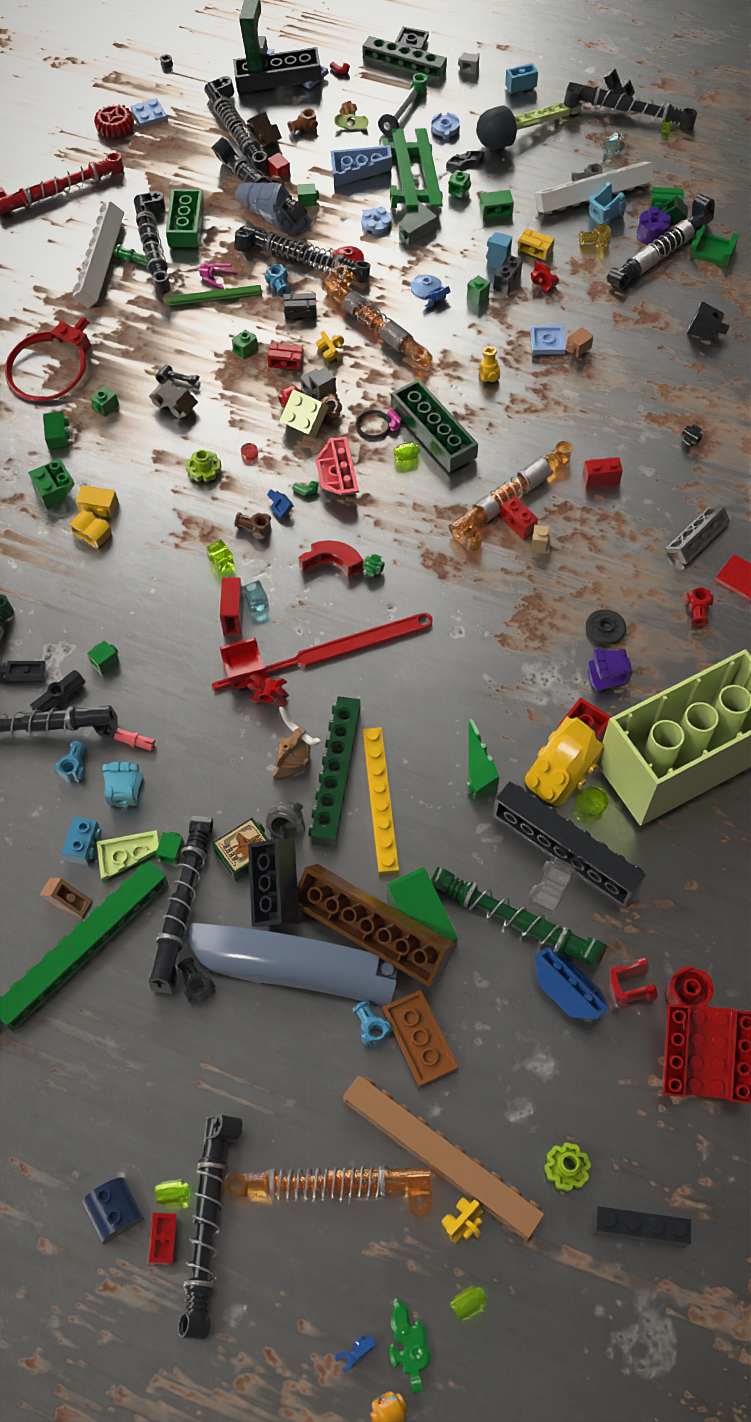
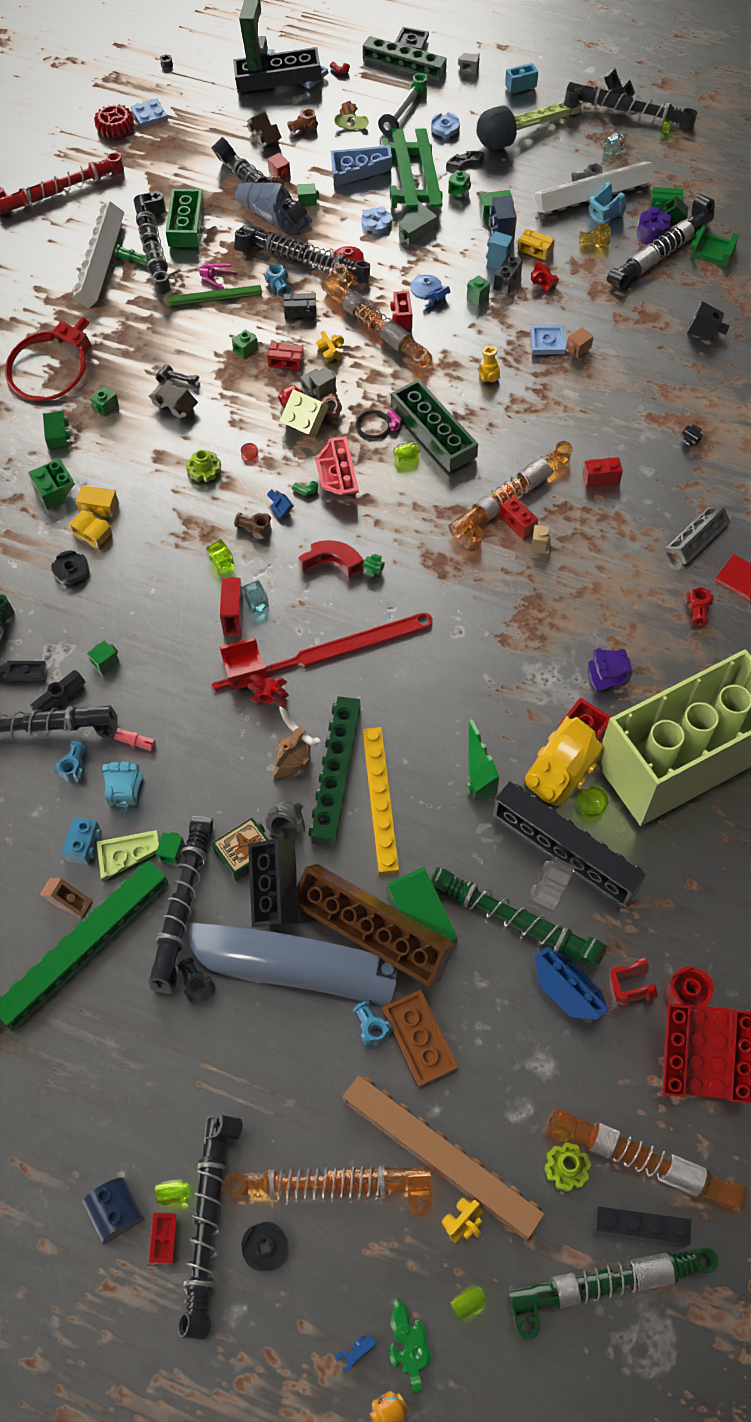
(73, 575): none -> black plate
(219, 93): black piece -> none
(277, 1242): none -> black plate
(402, 309): none -> red brick
(503, 216): none -> dark blue brick
(603, 636): black wheel -> none
(643, 1273): none -> dark green piece
(674, 1170): none -> clear orange piece

